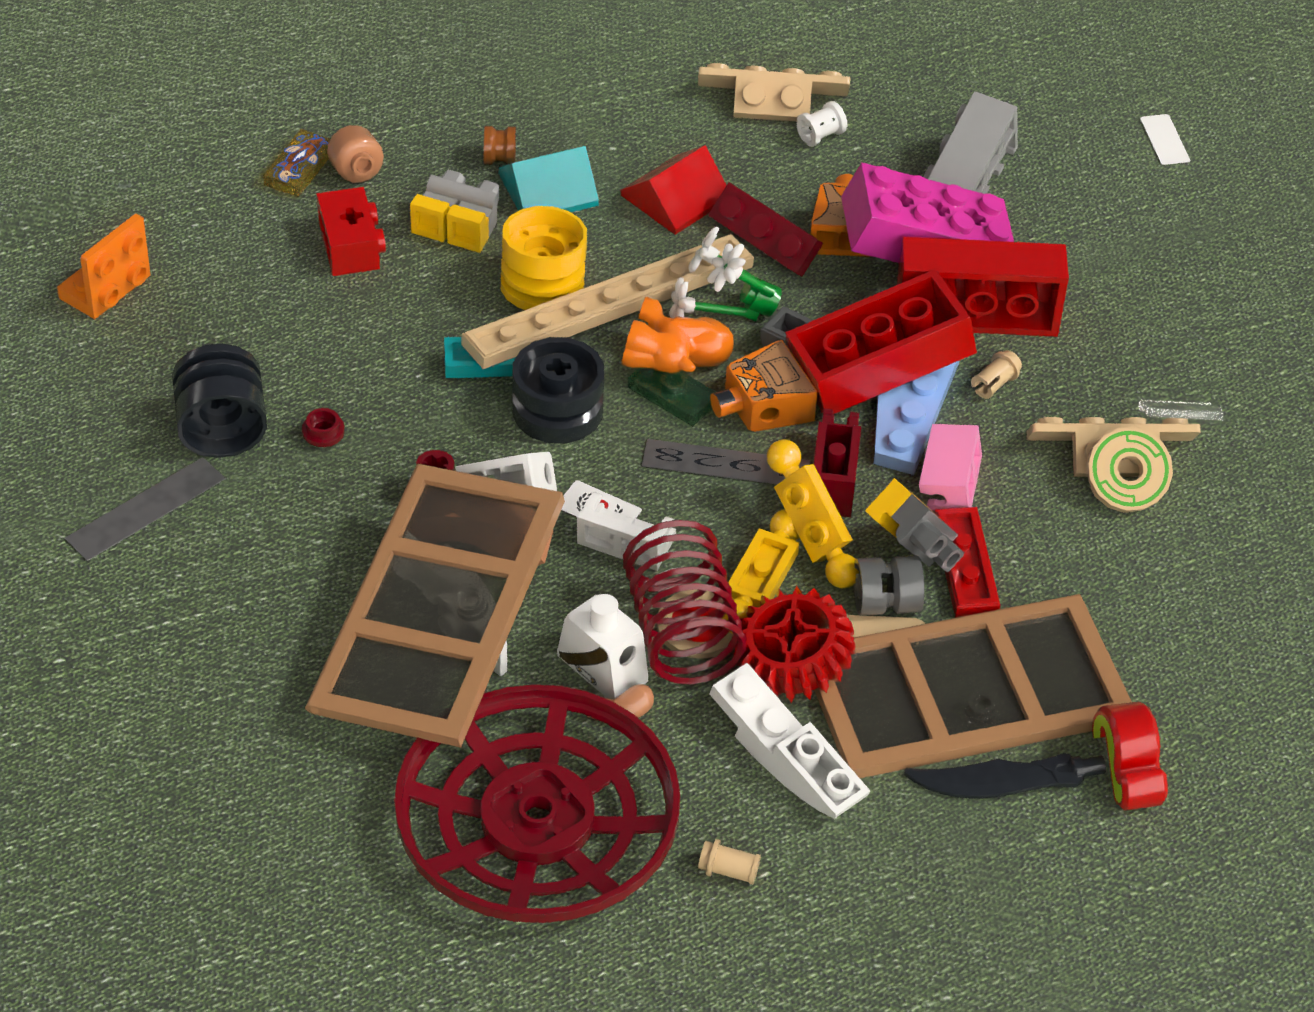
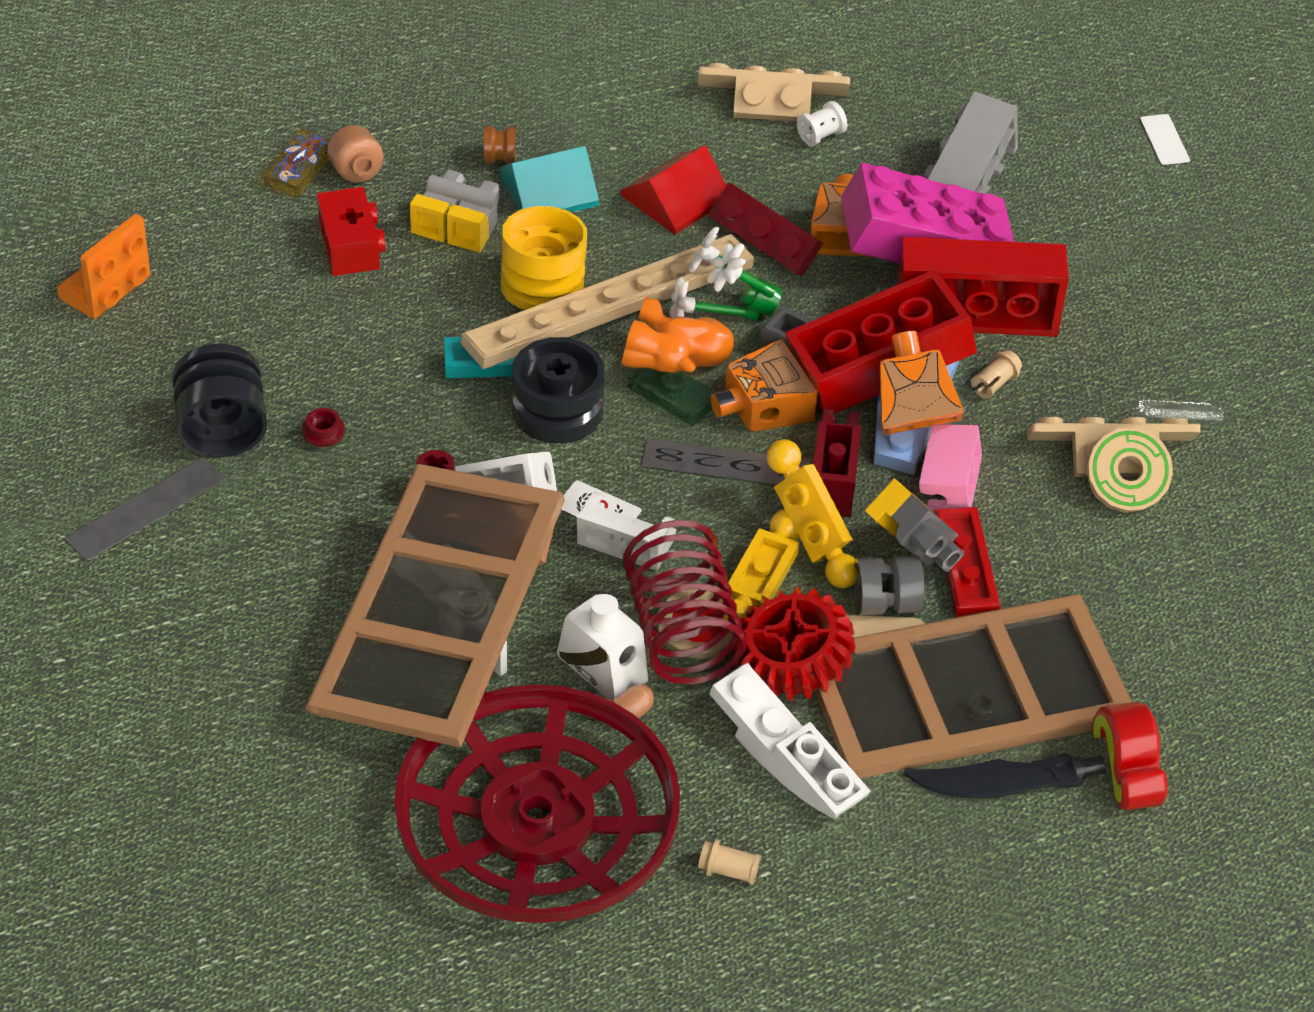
(916, 388): none -> torso

